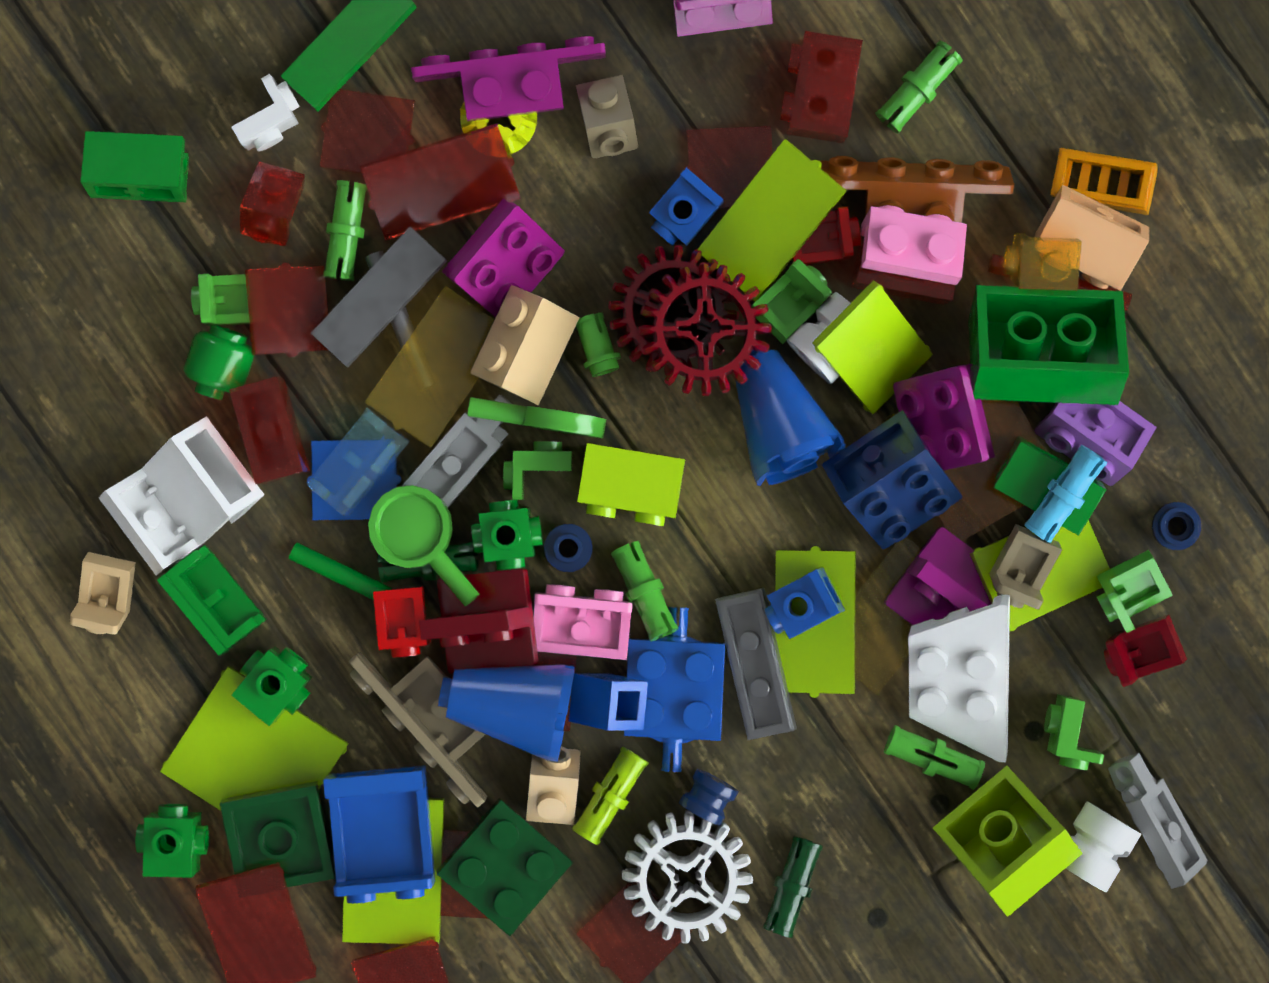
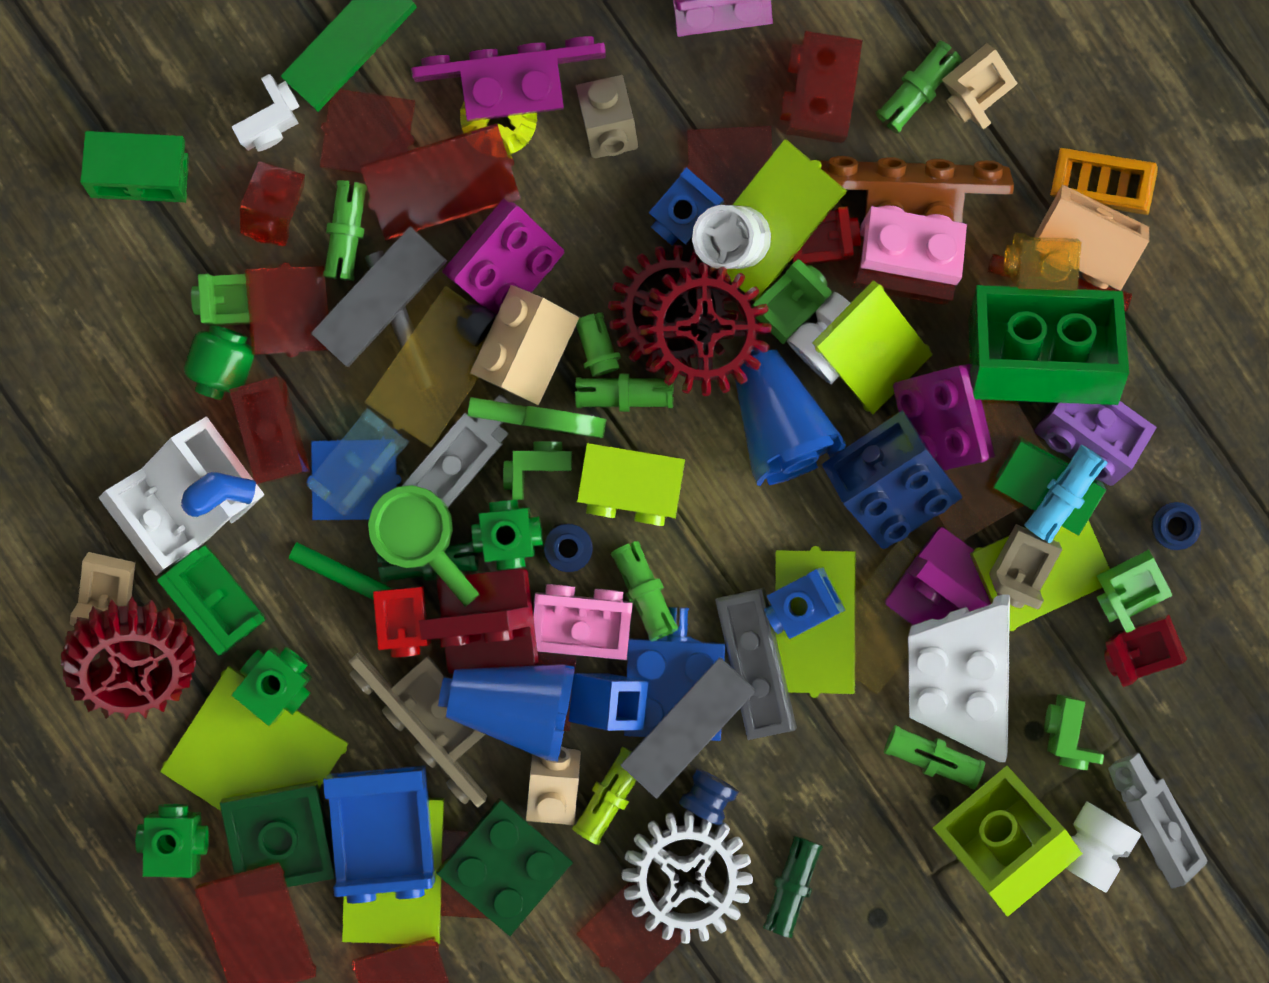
(133, 645): none -> dark red gear
(213, 490): none -> blue arm
(477, 325): none -> black hinge
(623, 392): none -> bright green pin
(688, 727): none -> flat silver tile
(731, 236): none -> white wheel
(978, 85): none -> tan bracket

